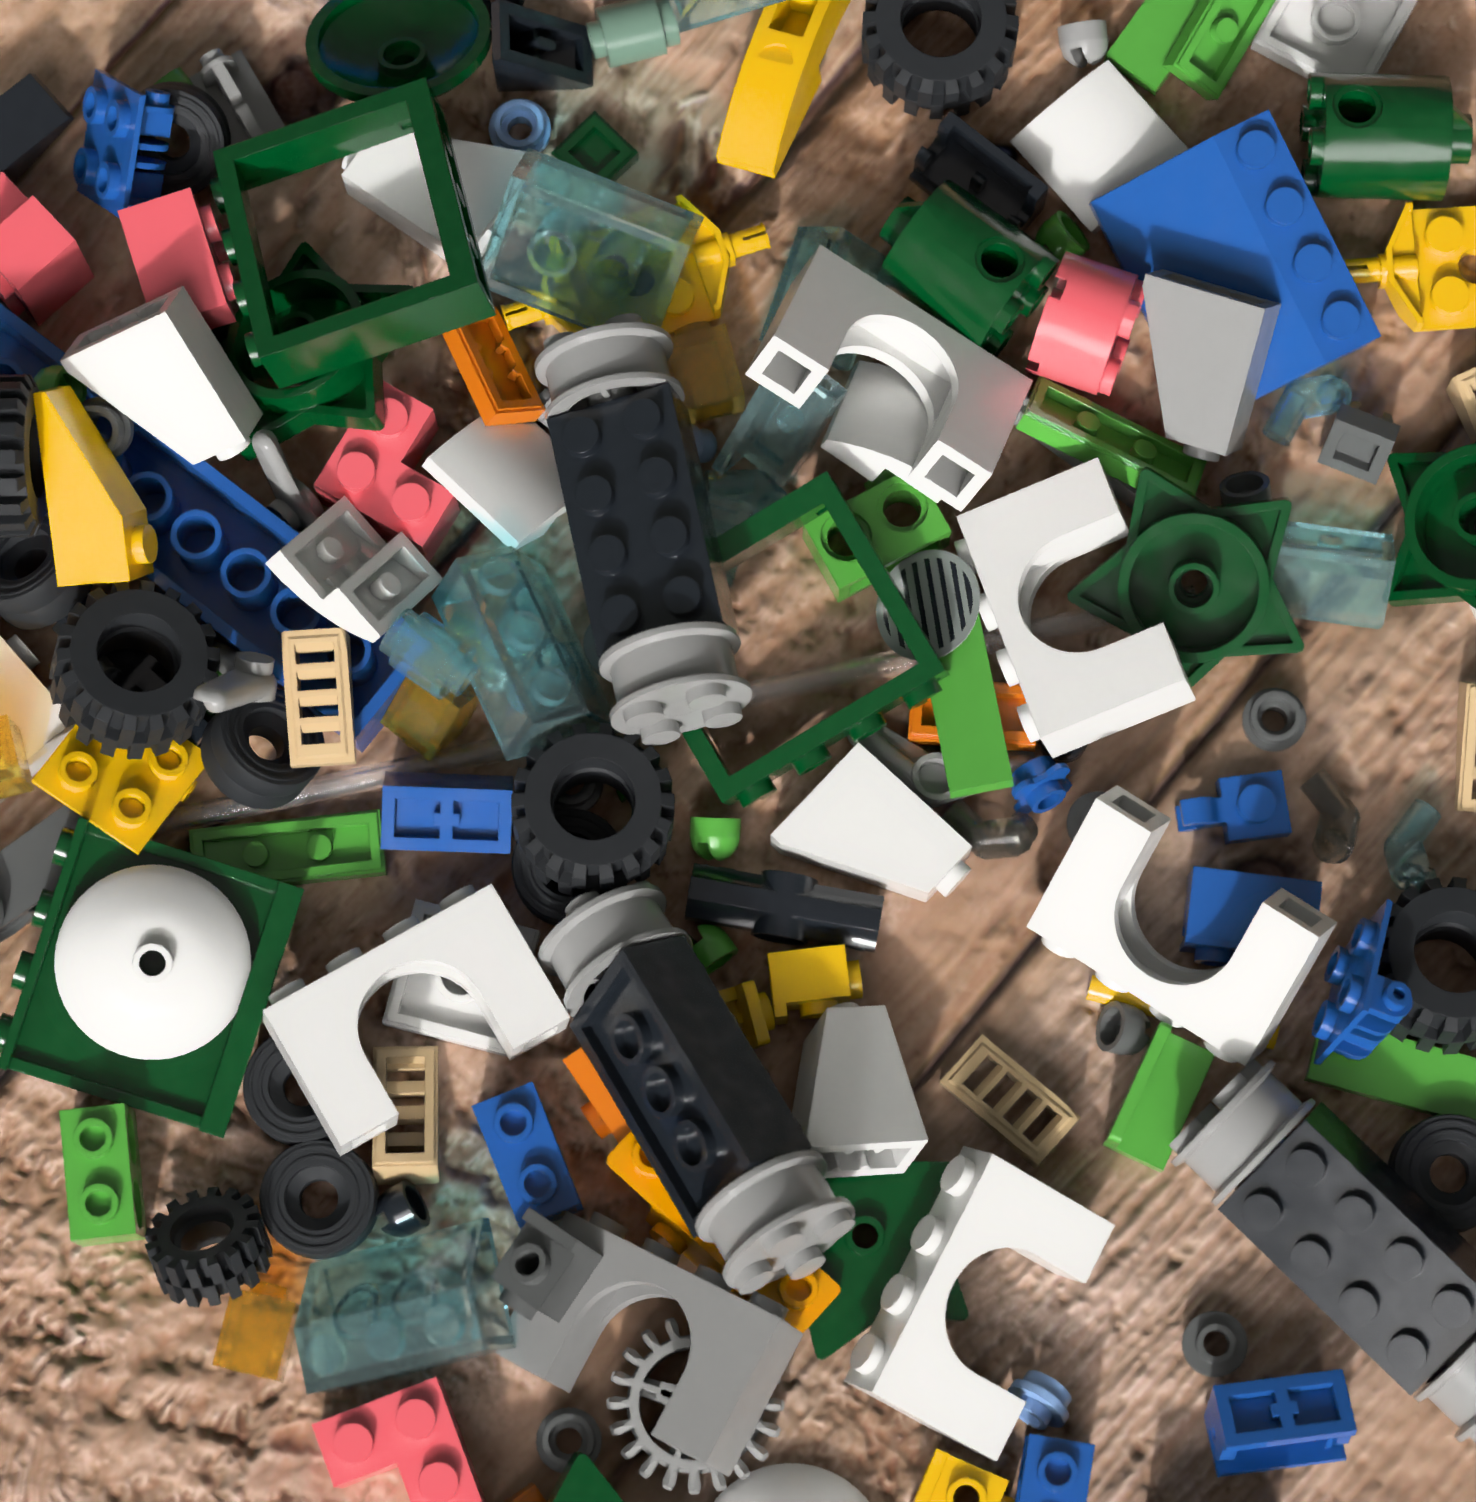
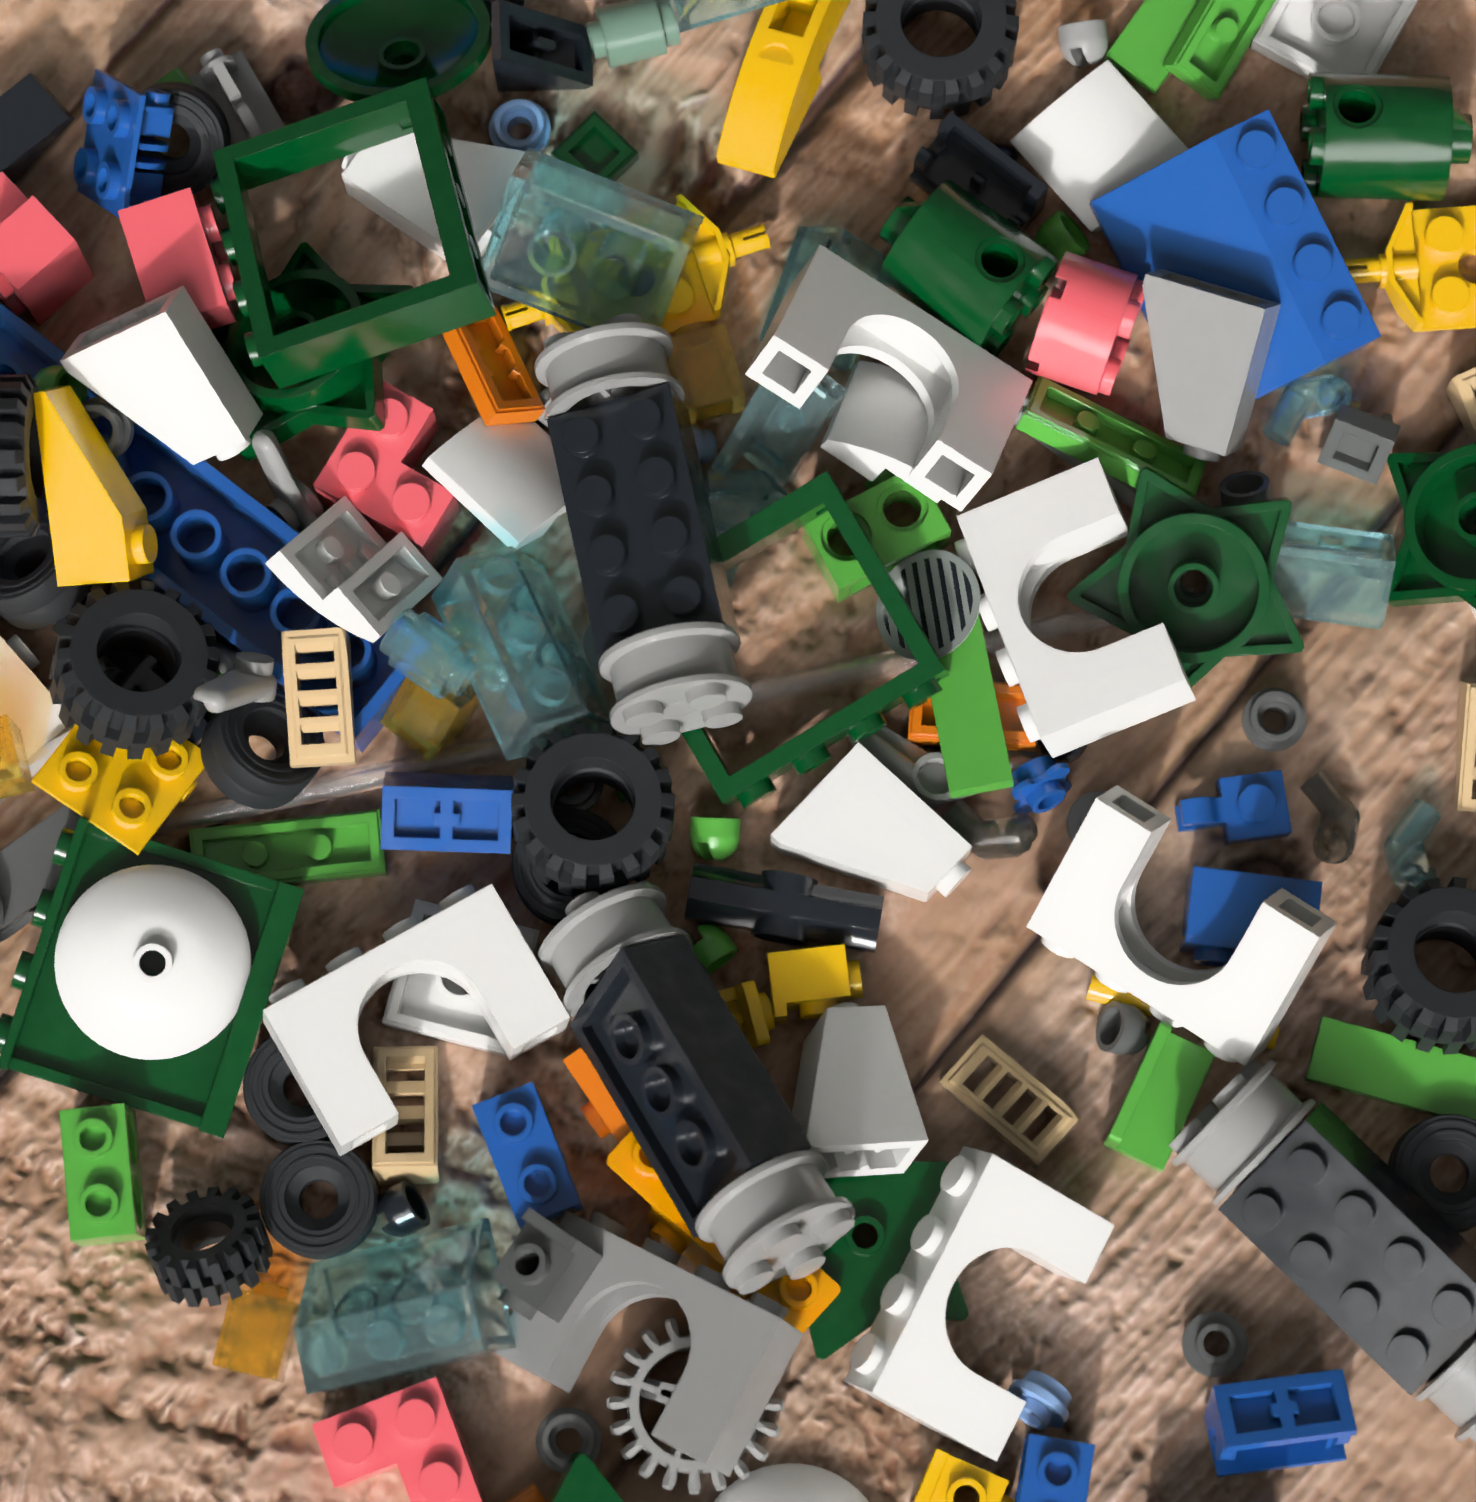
(1360, 1002): blue hinge -> none

